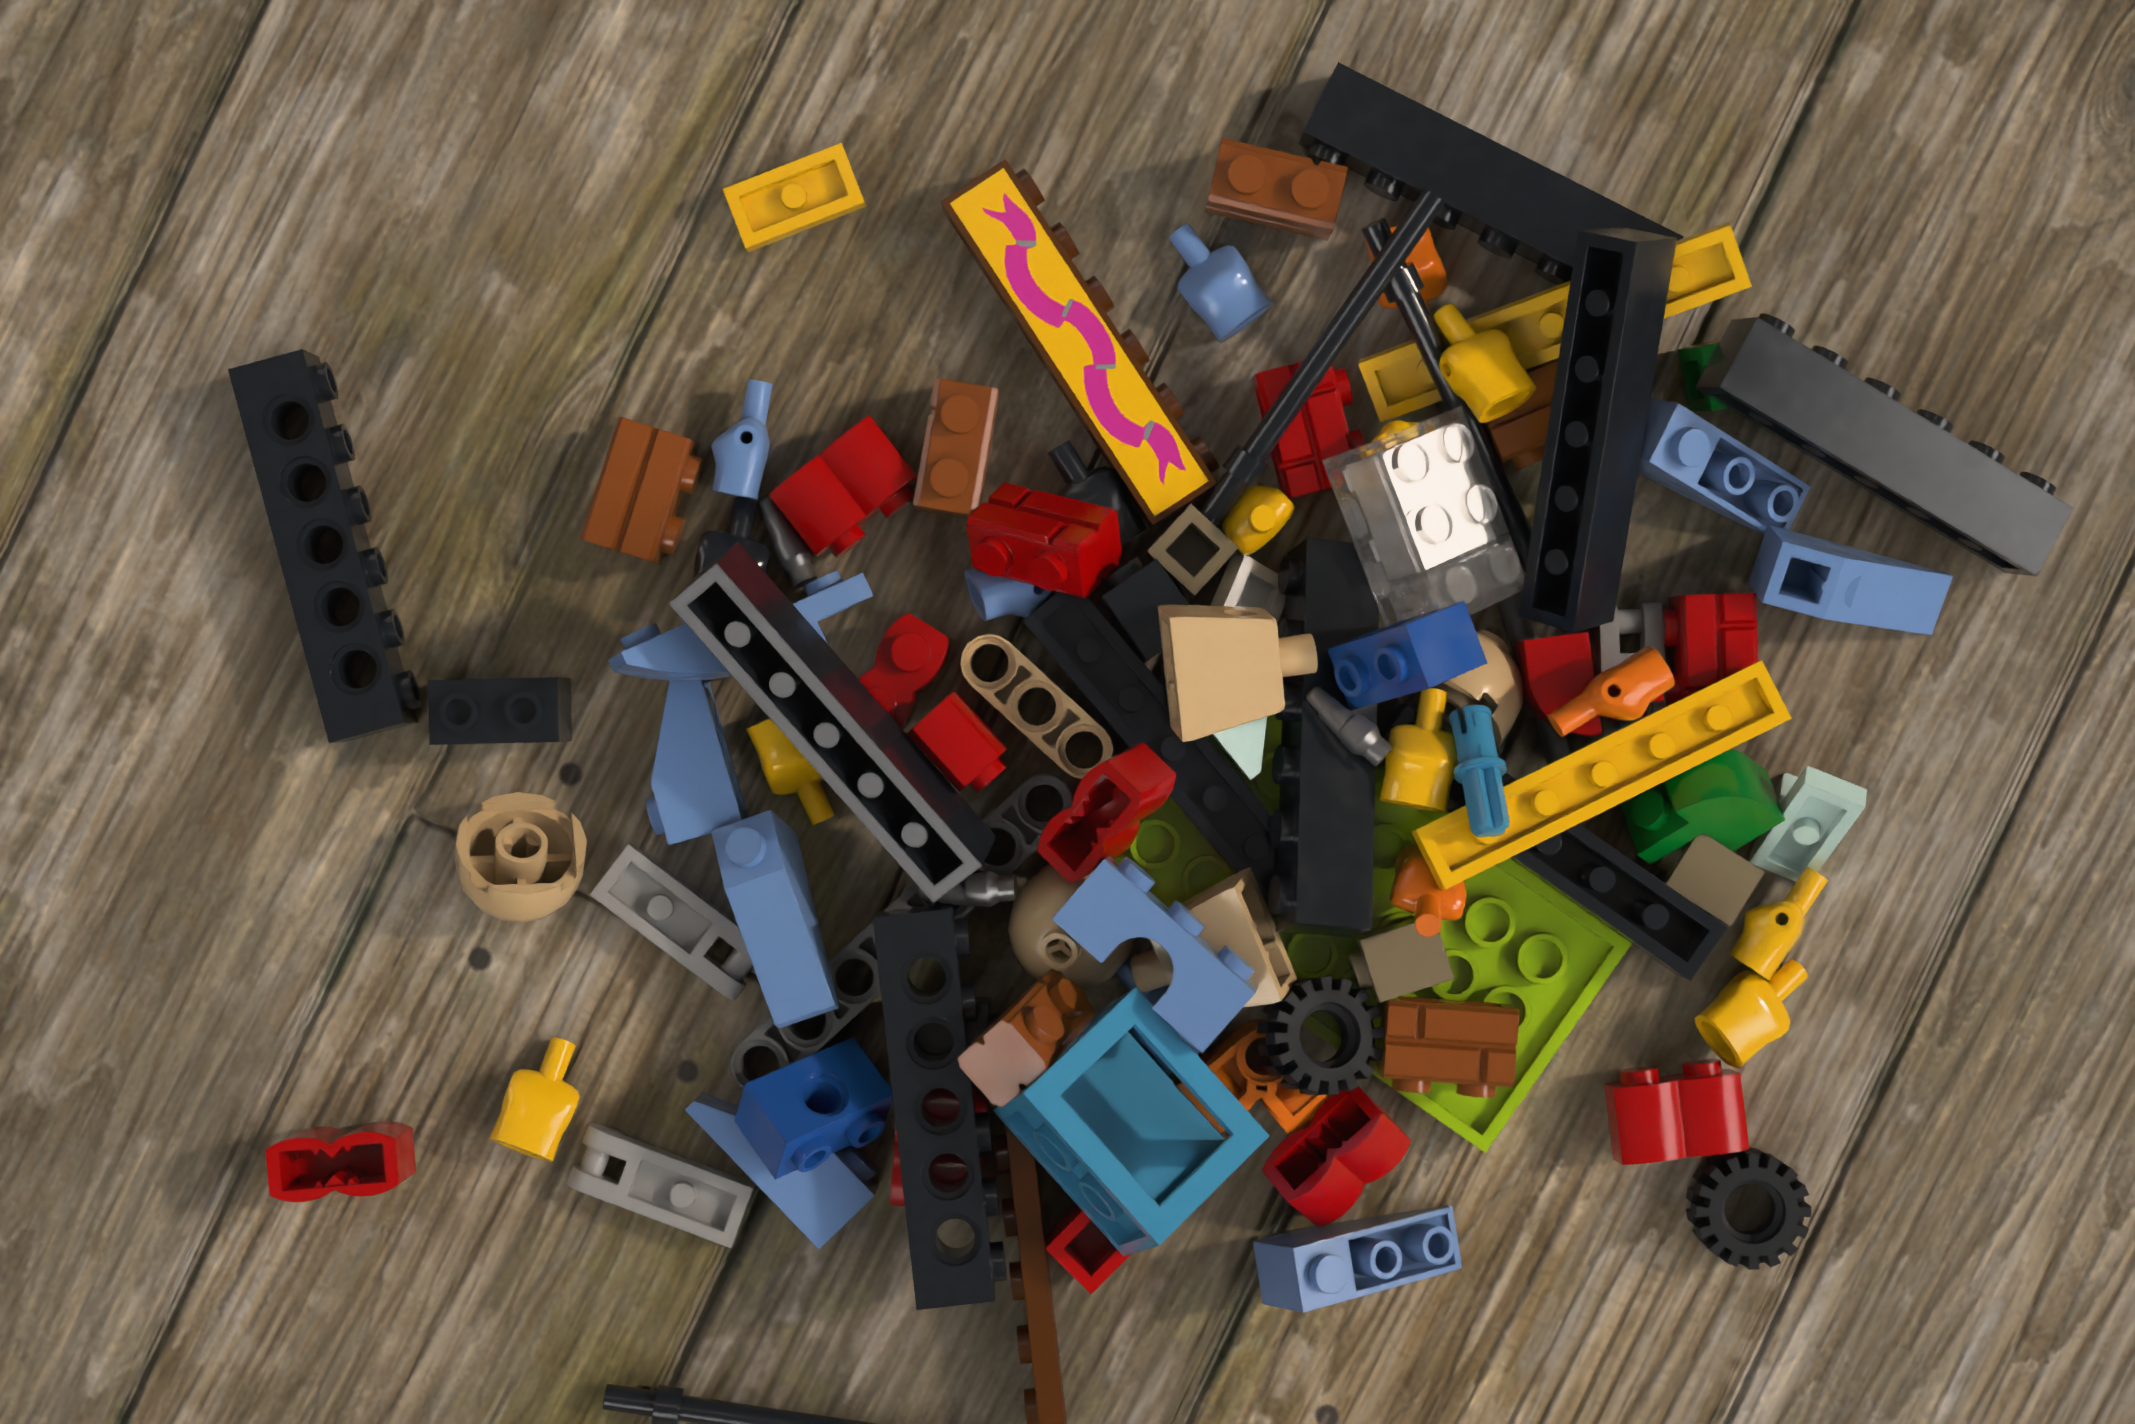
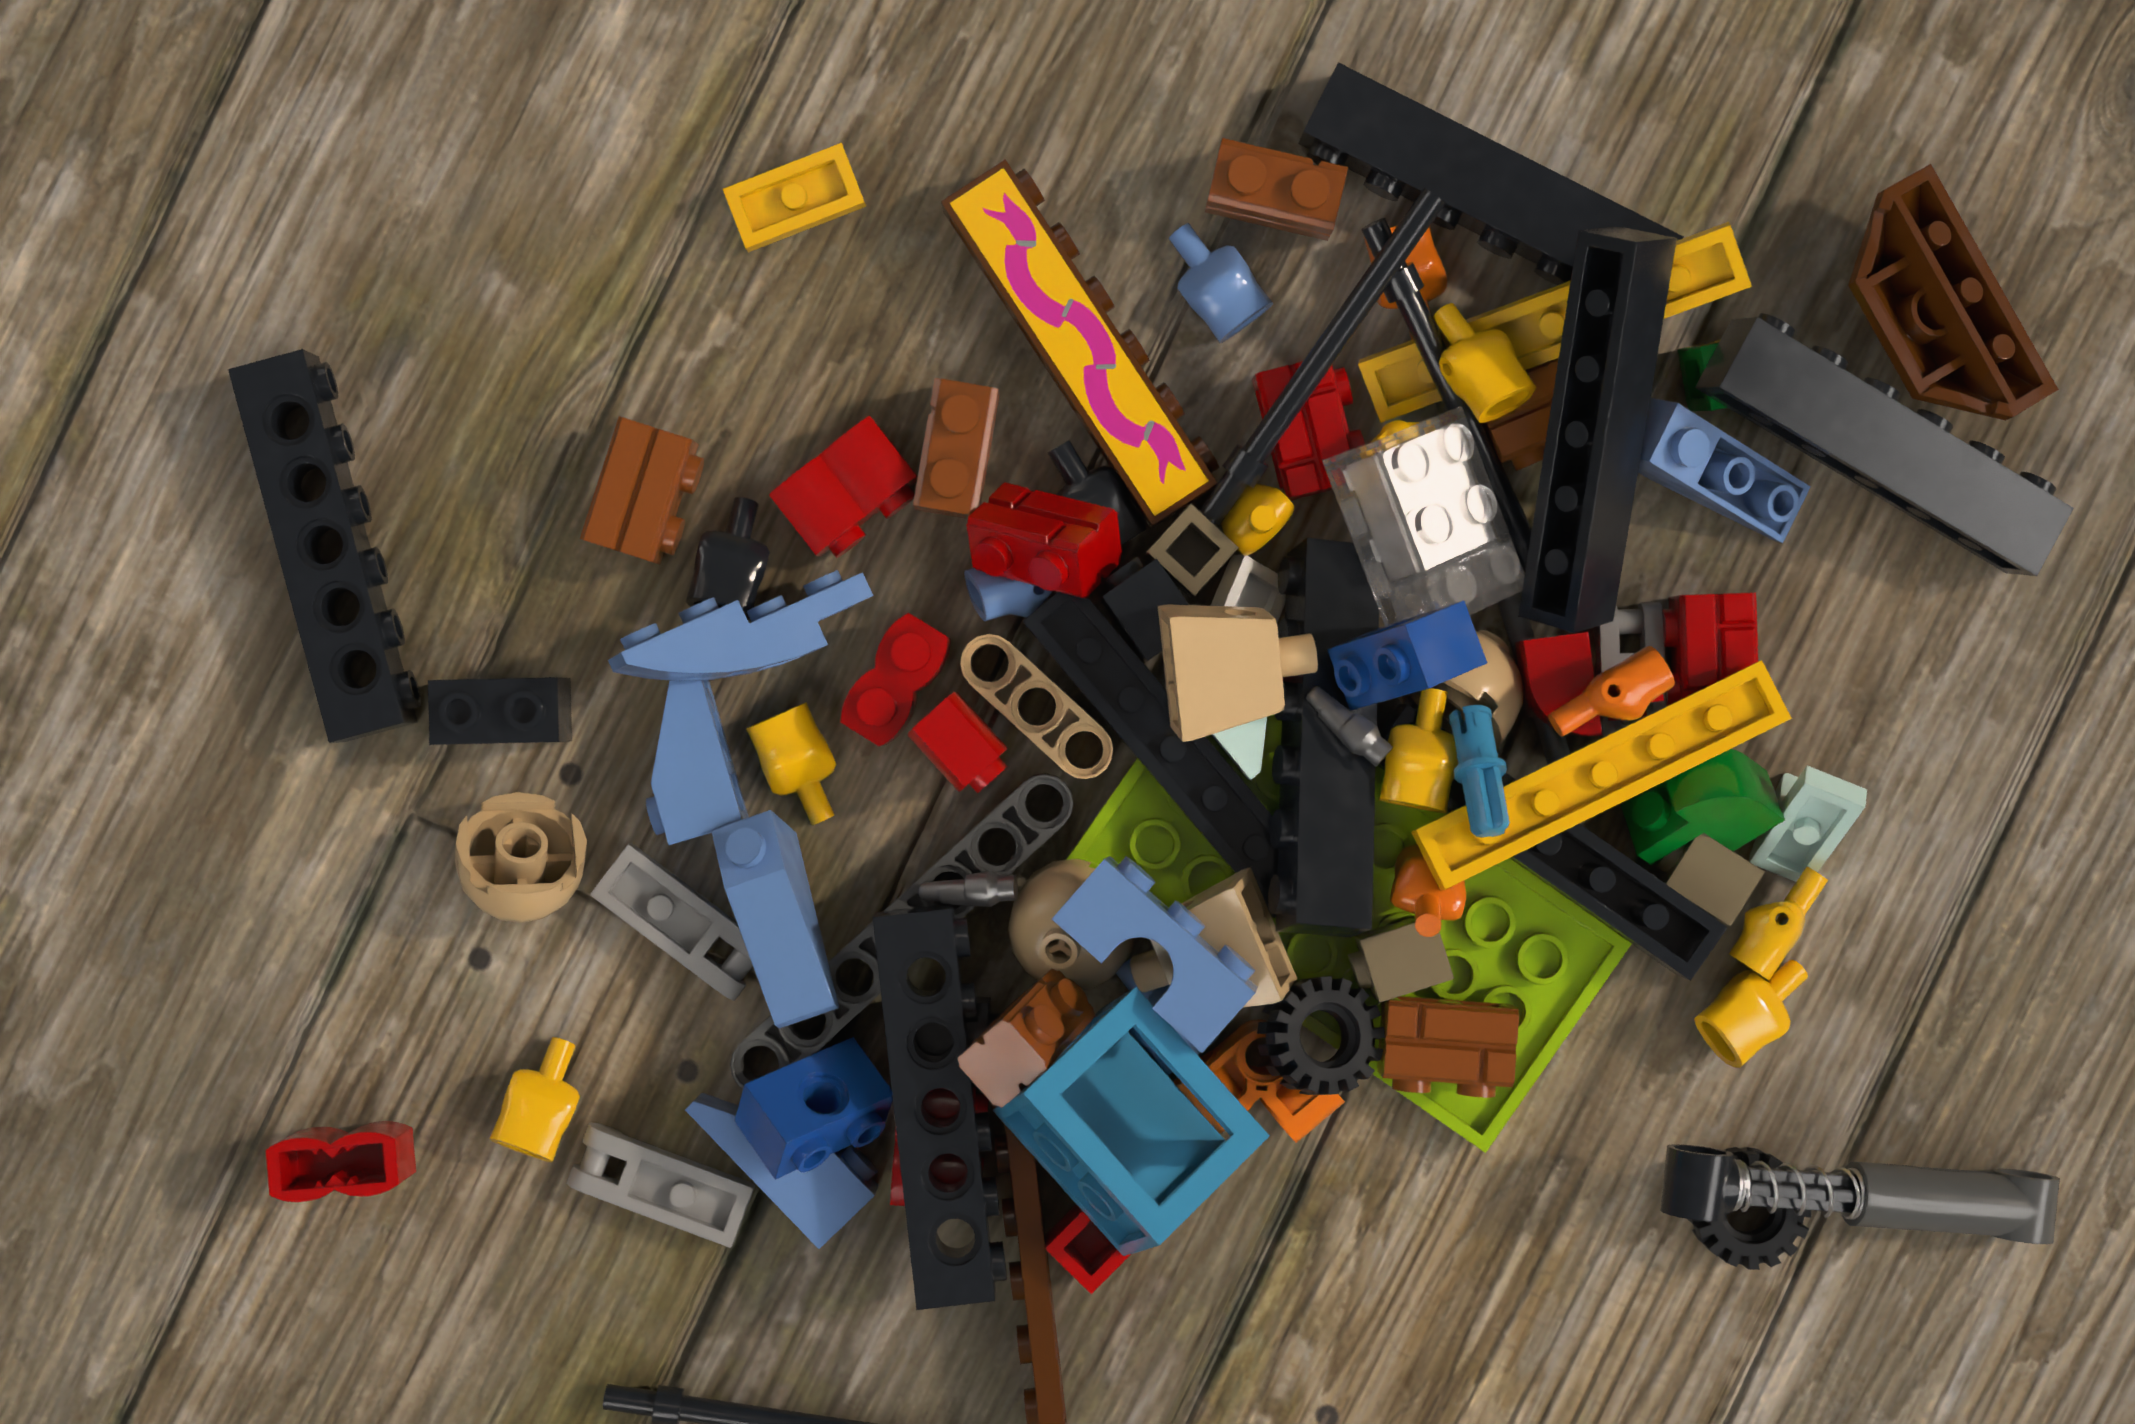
(740, 463): medium blue piece -> none
(788, 546): flat silver piece -> none
(834, 722): black brick -> none
(1106, 811): red brick -> none
(1332, 1159): red brick -> none
(1355, 1258): medium blue slope -> none
(1676, 1114): red brick -> none
(1846, 583): medium blue slope -> none
(1942, 306): none -> reddish brown wedge
(2003, 1203): none -> piece

